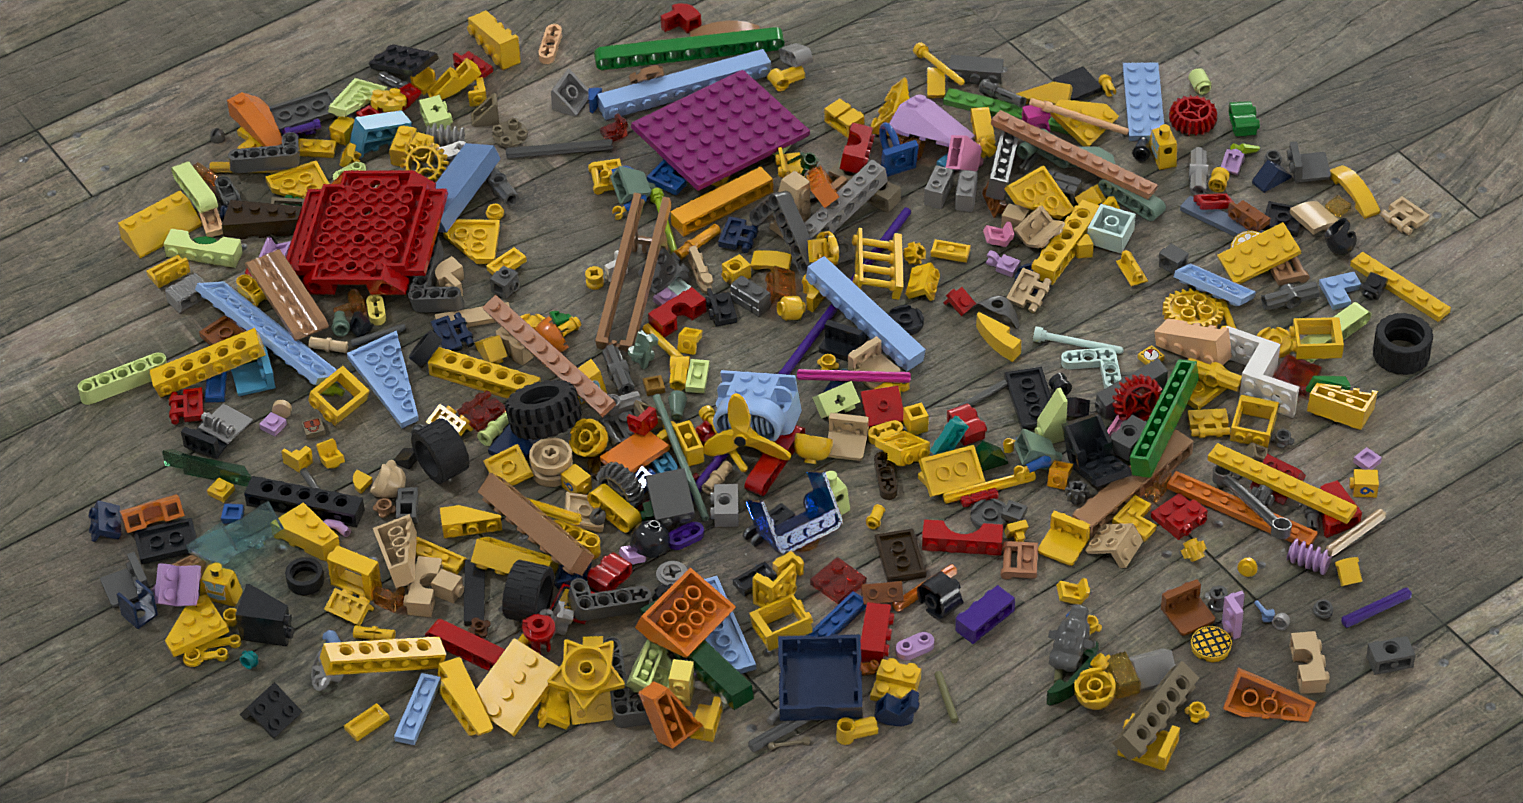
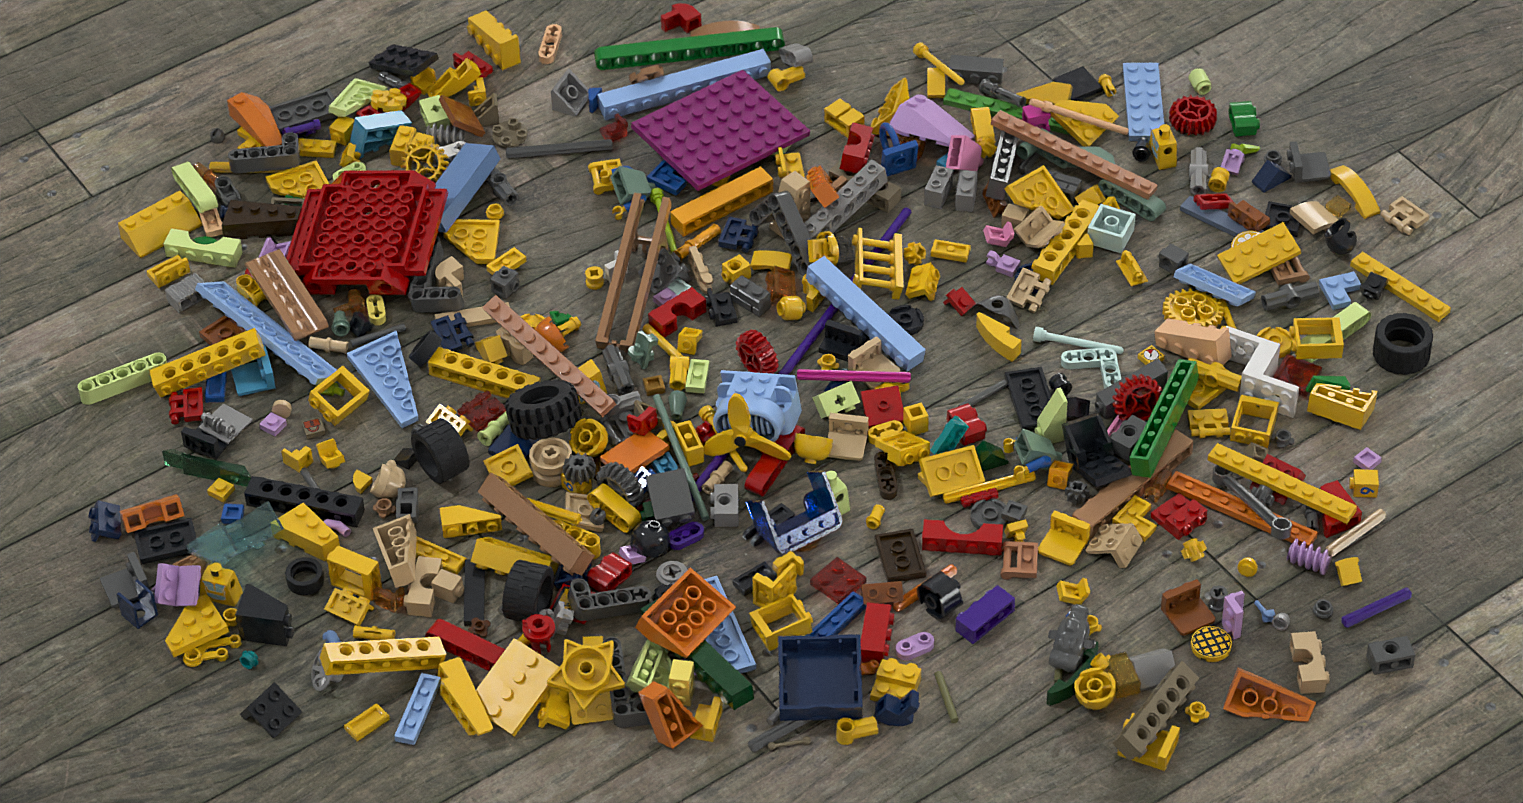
(461, 116): none -> dark orange tile
(579, 468): none -> dark grey gear
(756, 352): none -> red gear
(807, 161): dark green plant -> none

